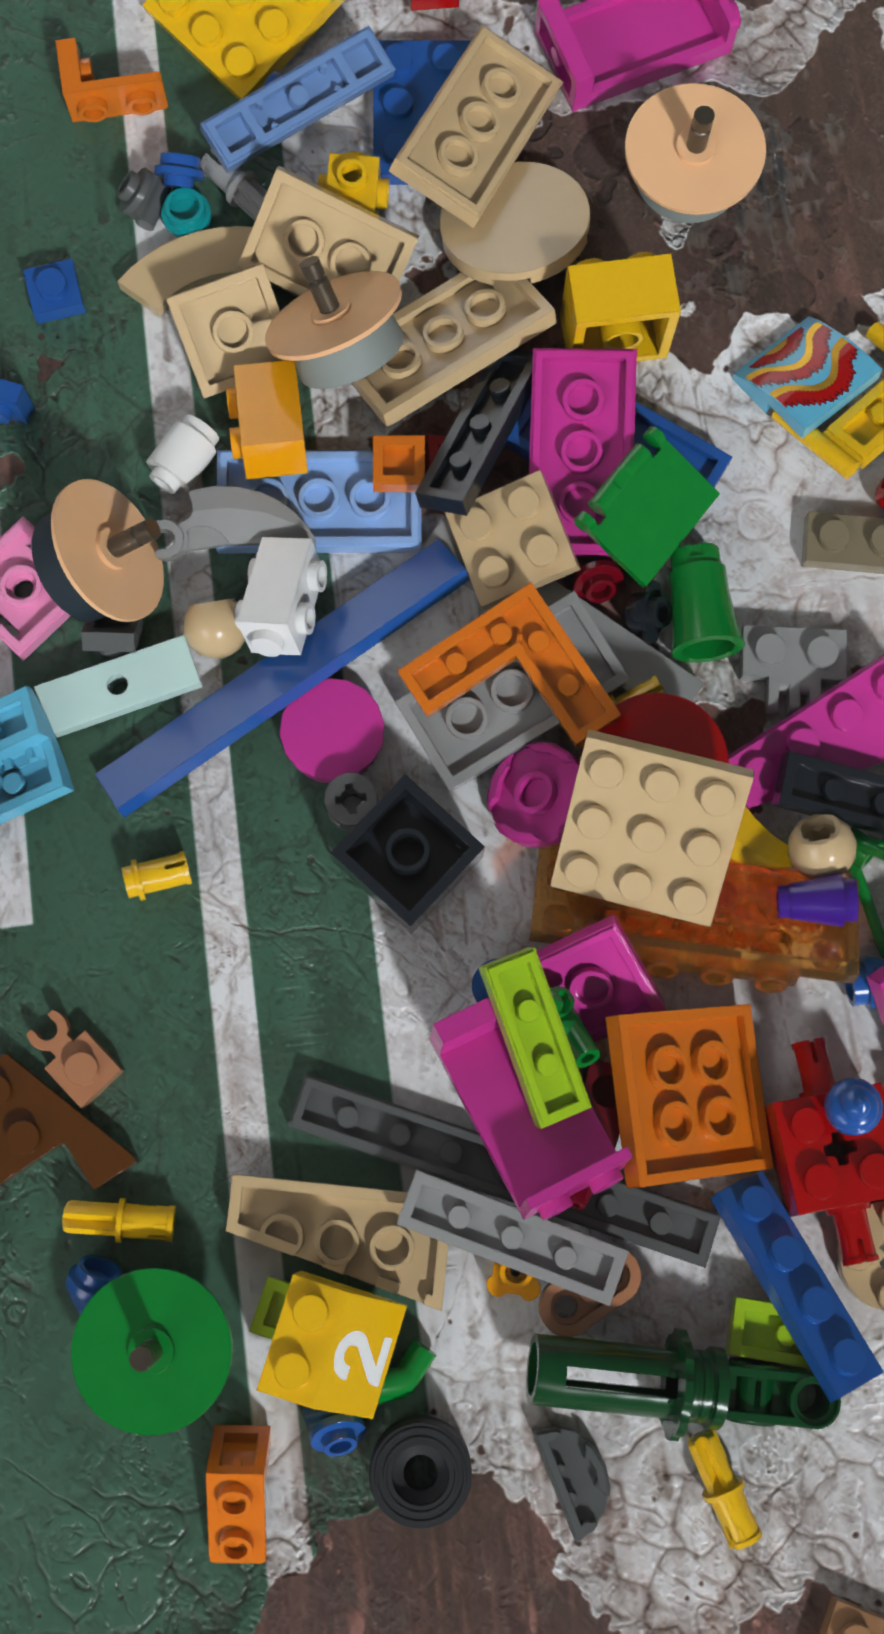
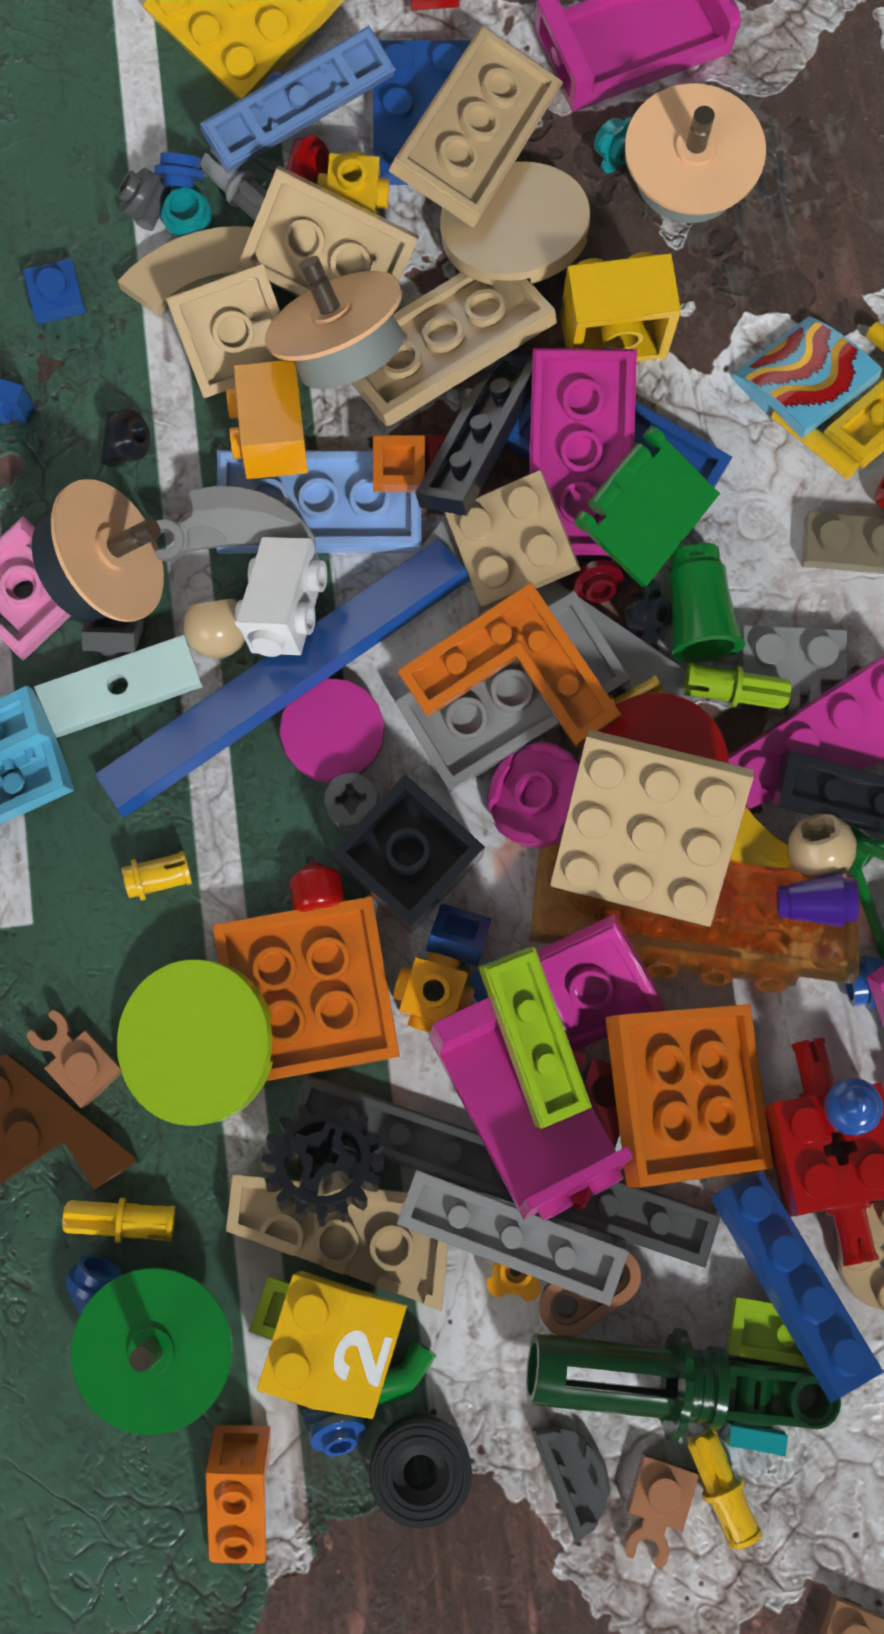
(109, 97): orange bracket -> none
(124, 438): none -> black plate
(182, 454): white brick -> none
(195, 1042): none -> lime tile
(308, 158): none -> red plate
(316, 887): none -> red piece
(320, 982): none -> orange plate
(342, 1173): none -> black gear
(410, 987): none -> light orange brick
(458, 934): none -> blue plate
(580, 1040): green arm -> none
(611, 143): none -> teal plate
(661, 1499): none -> nougat plate
(736, 686): none -> lime axle
(755, 1438): none -> teal tile

